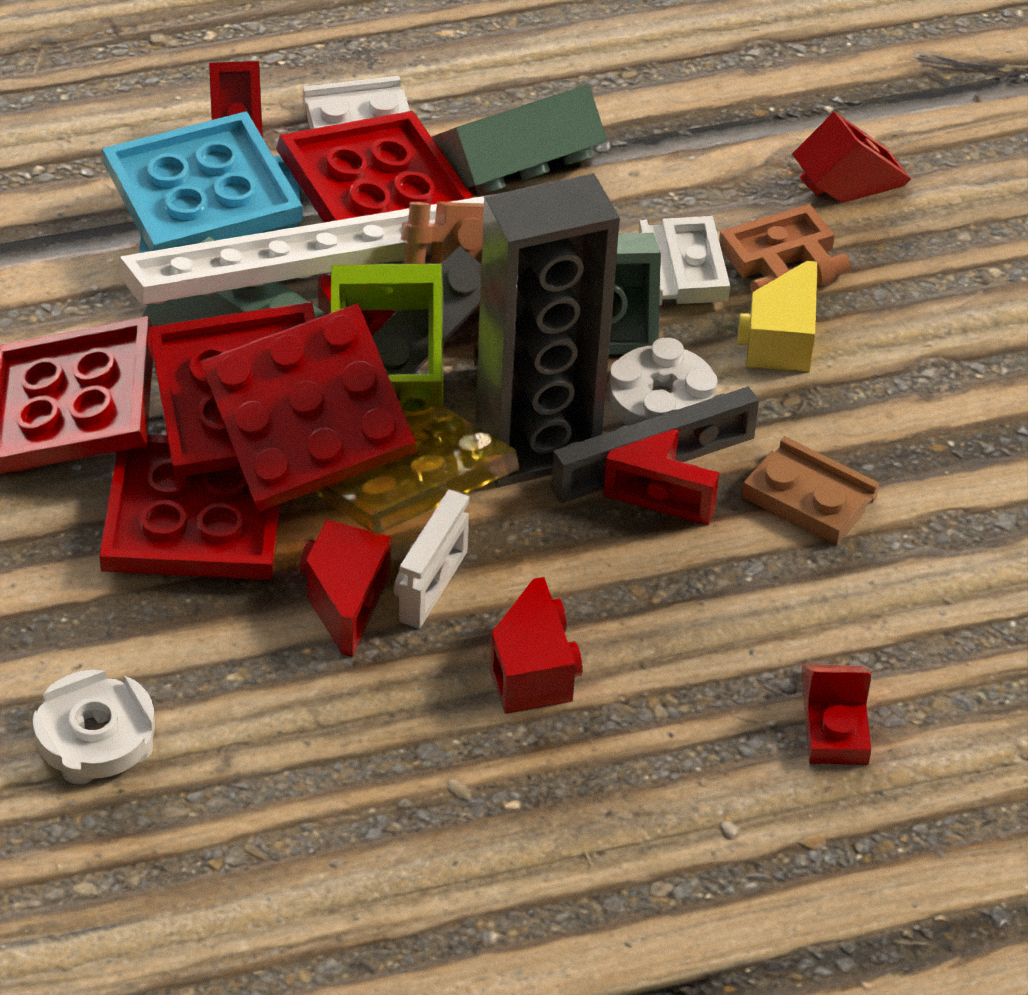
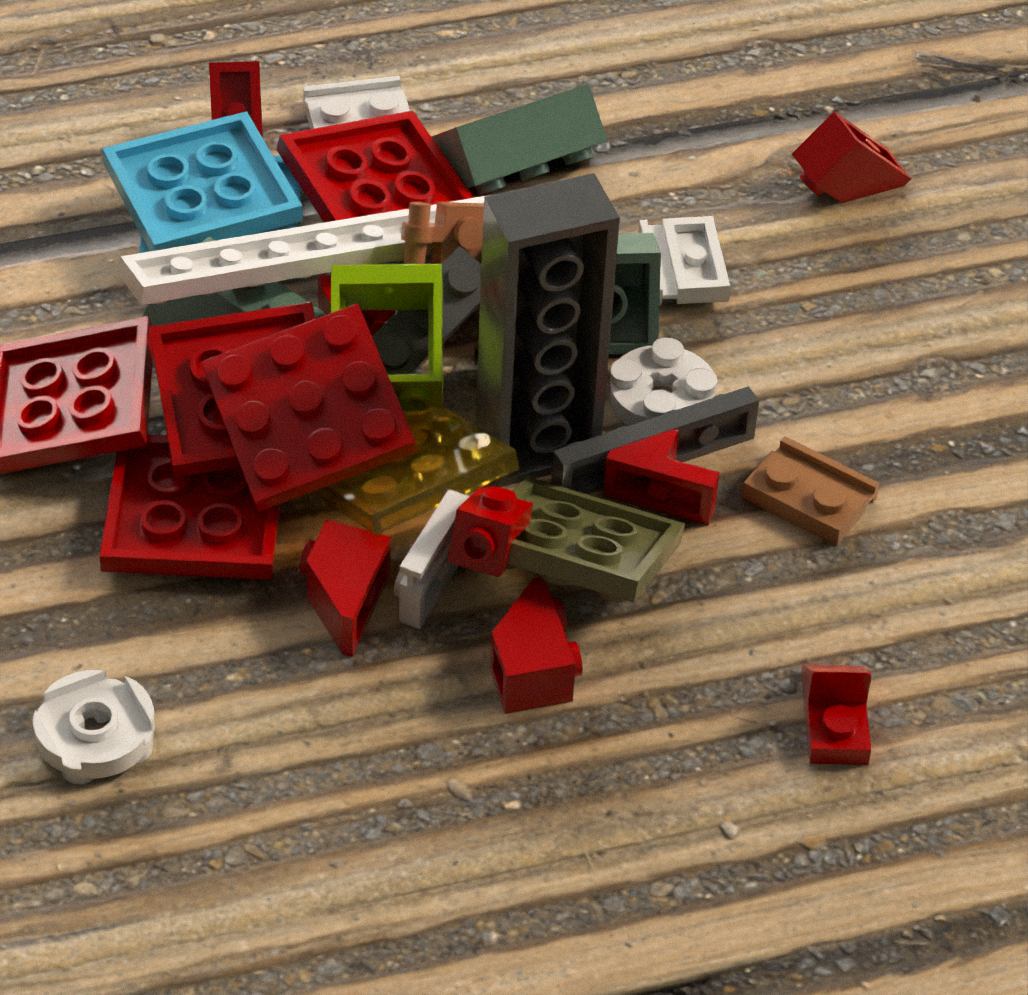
(486, 529): none -> red bracket
(591, 541): none -> olive plate
(782, 239): nougat plate -> none
(782, 321): light yellow slope -> none

